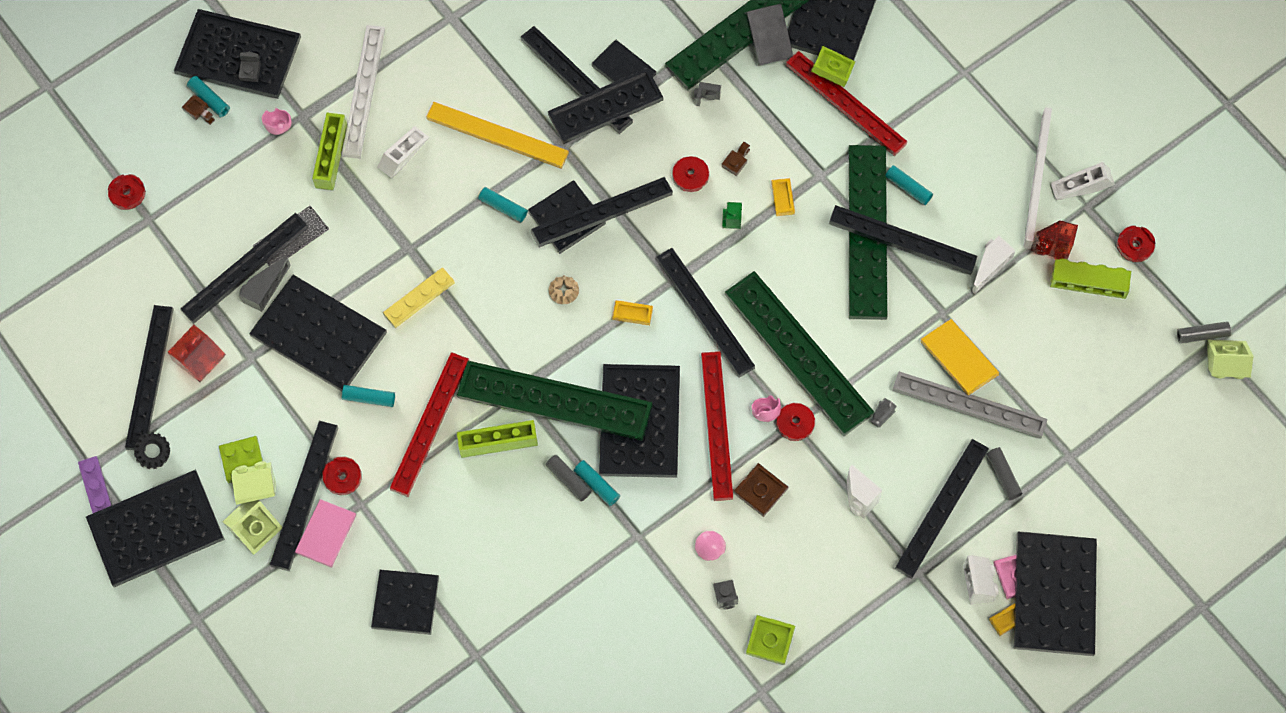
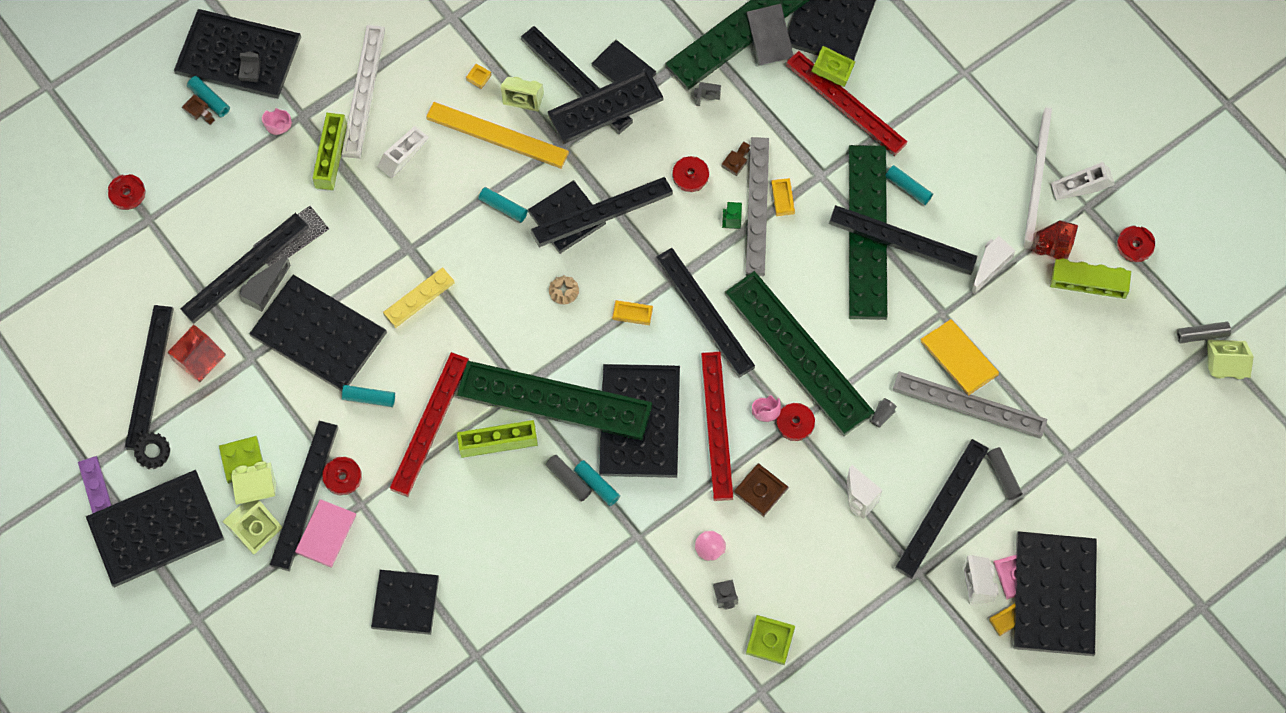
(478, 76): none -> yellow plate
(522, 93): none -> yellowish green slope
(757, 206): none -> light grey plate

